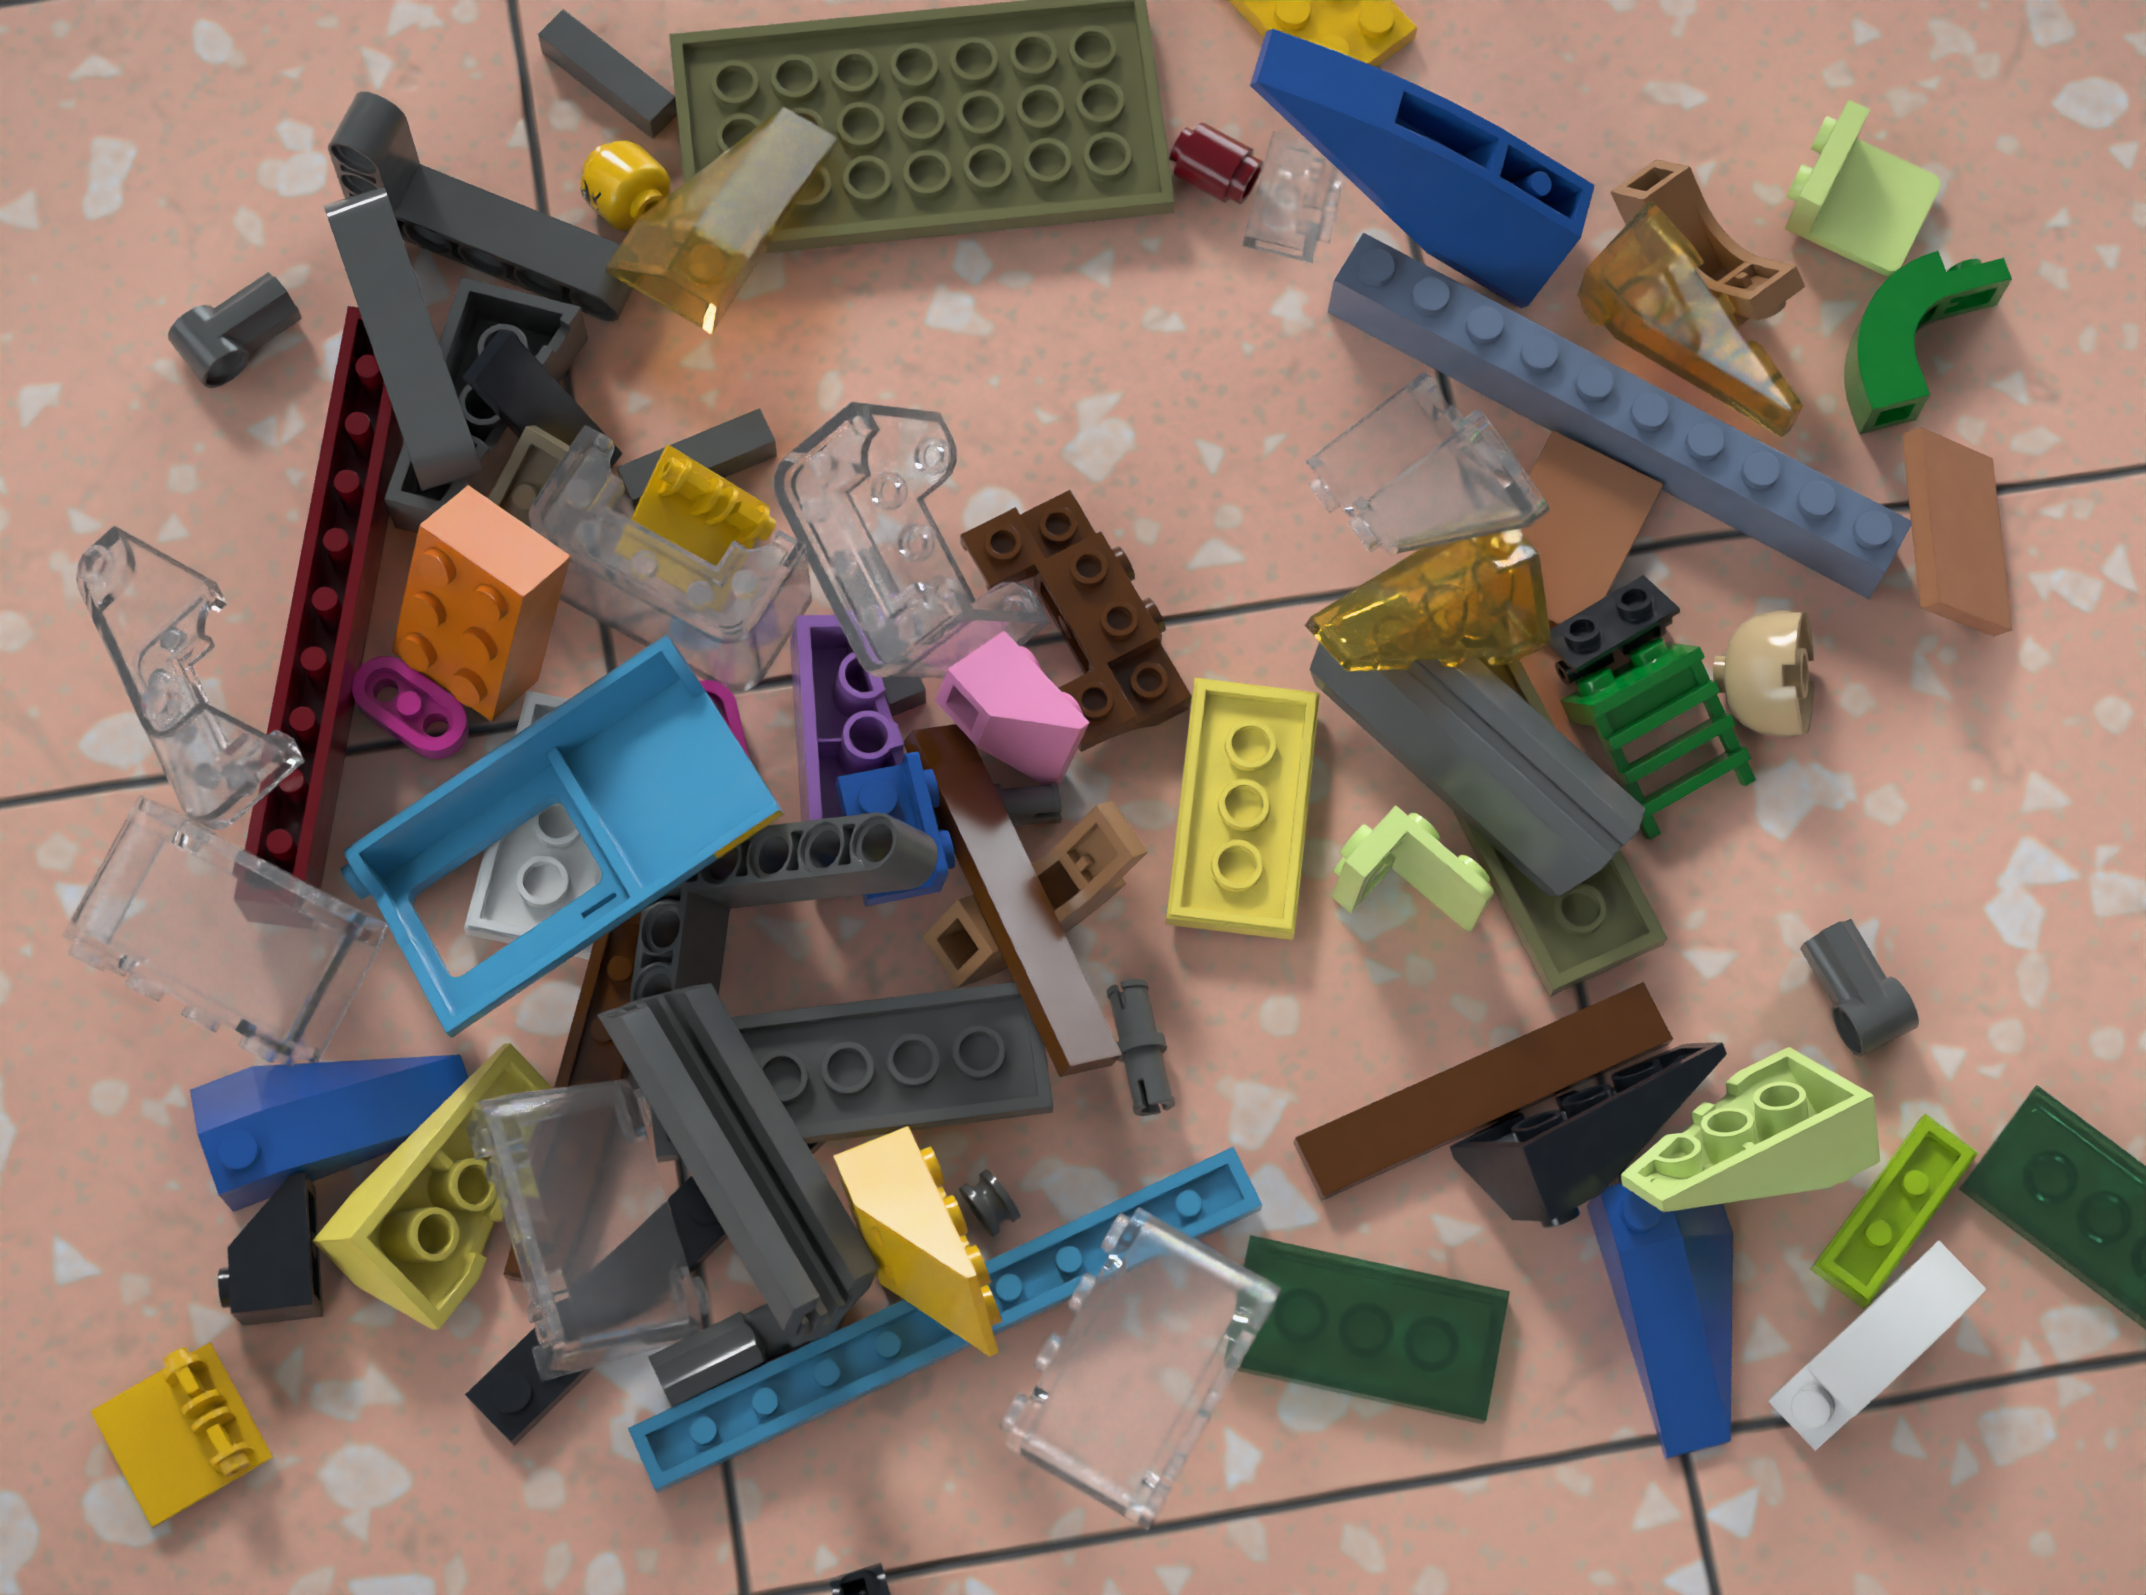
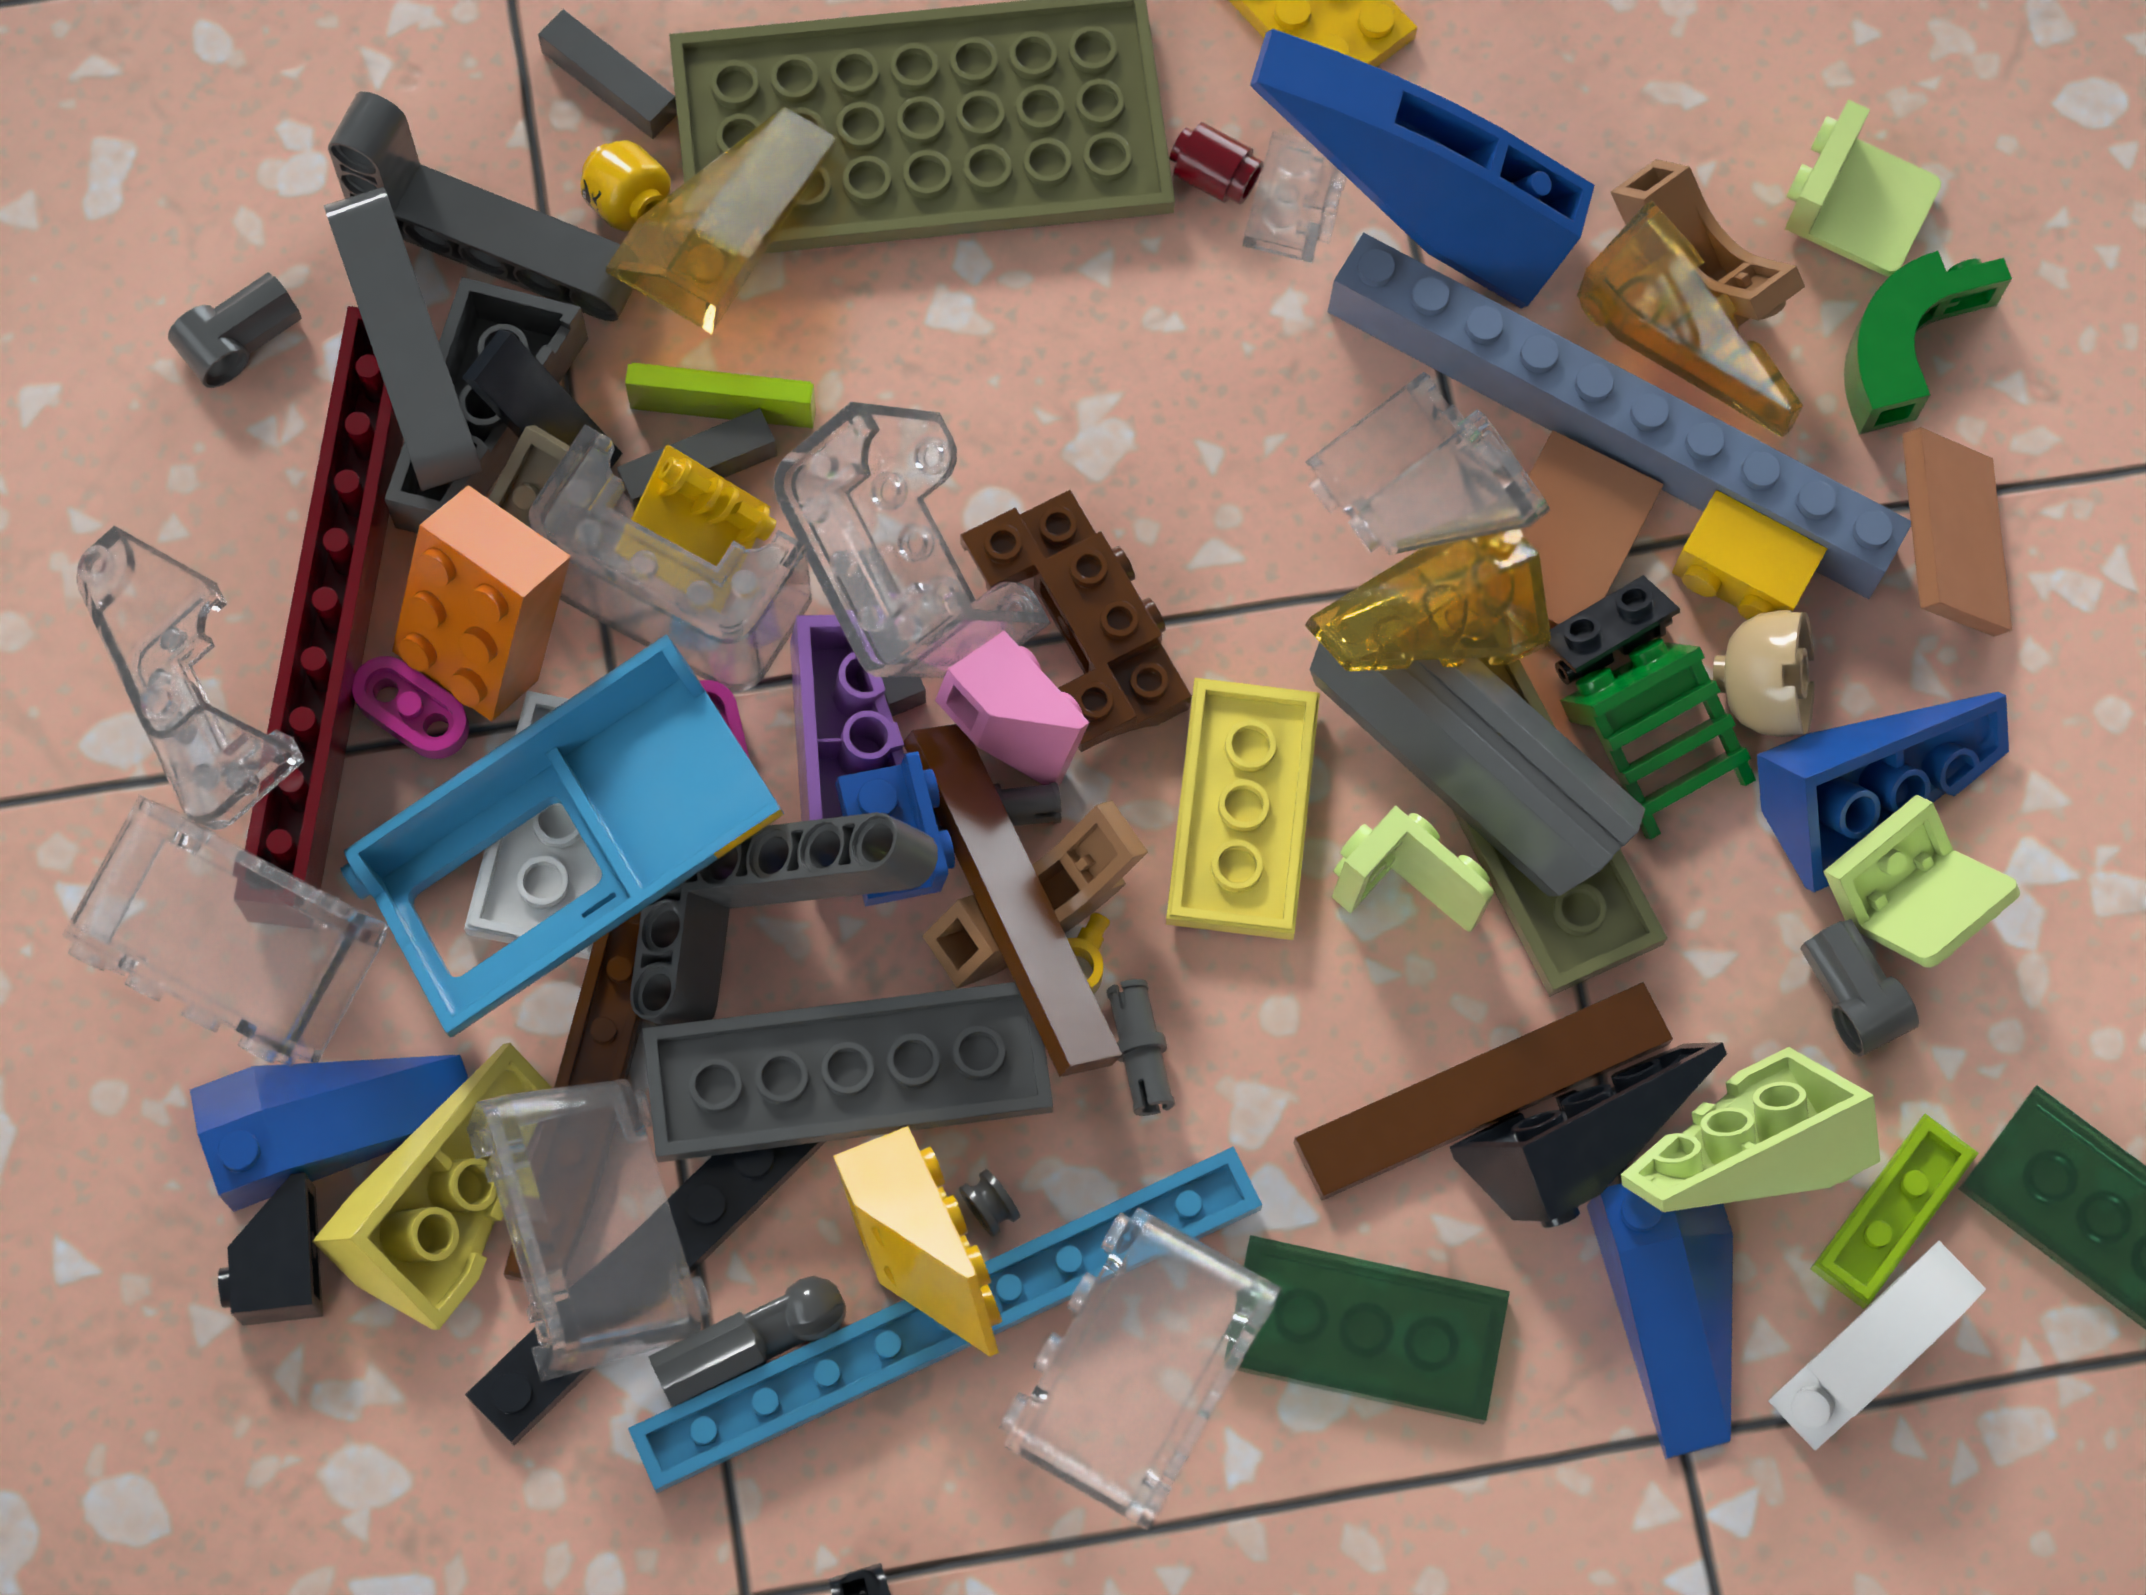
(181, 1433): yellow hinge -> none
(719, 394): none -> lime tile
(745, 1156): dark grey piece -> none
(1088, 945): none -> yellow piece
(1747, 559): none -> yellow brick
(1848, 779): none -> blue wedge
(1914, 889): none -> yellowish green bracket

